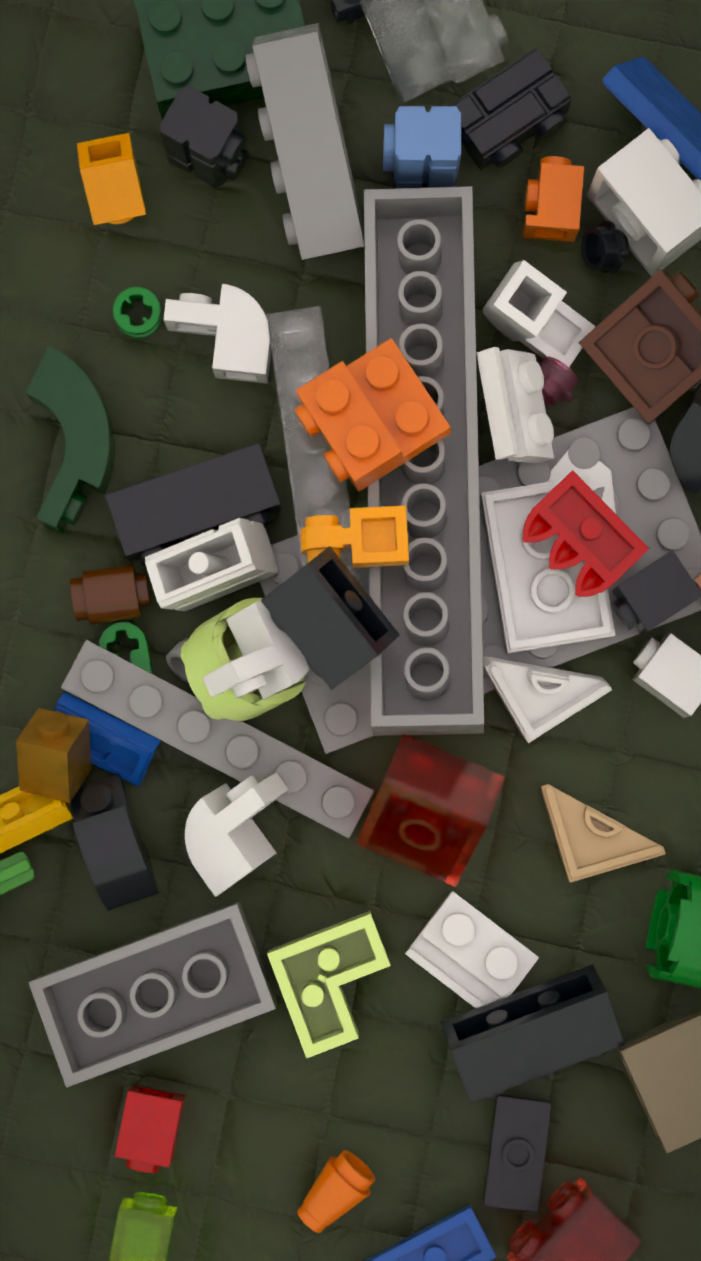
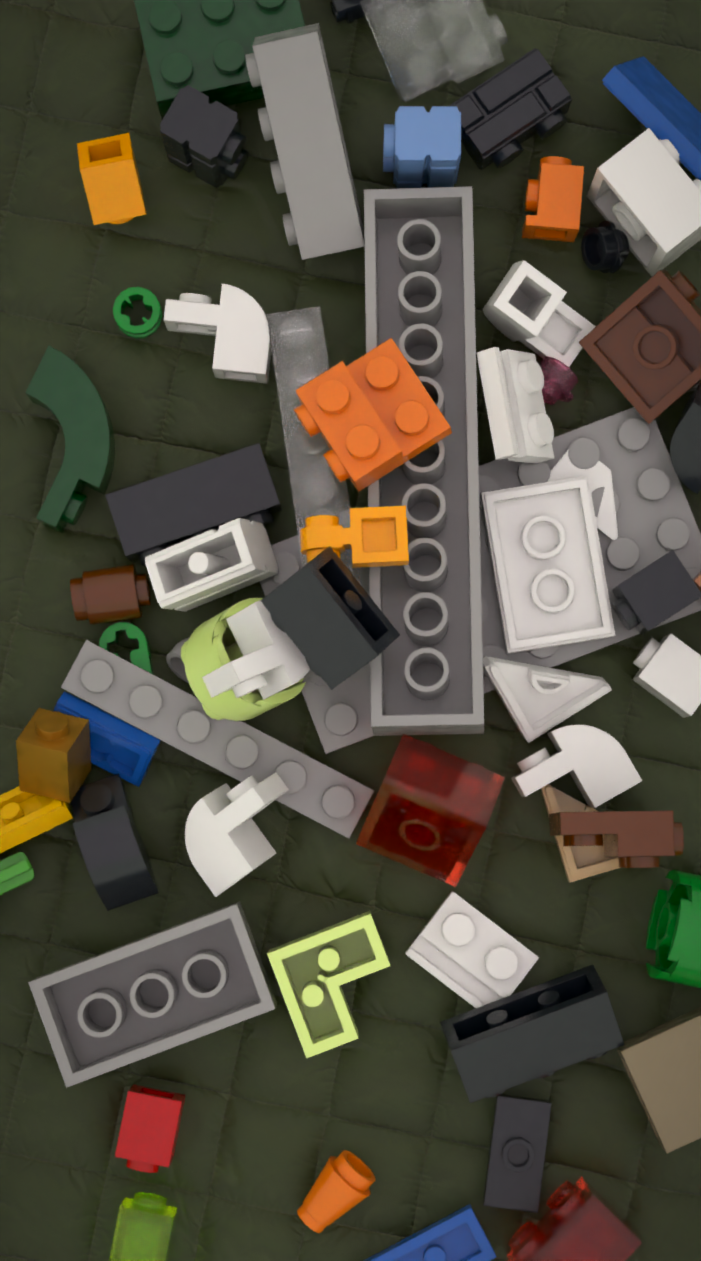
(585, 533): red plate -> none
(589, 755): none -> white brick
(630, 835): none -> reddish brown plate

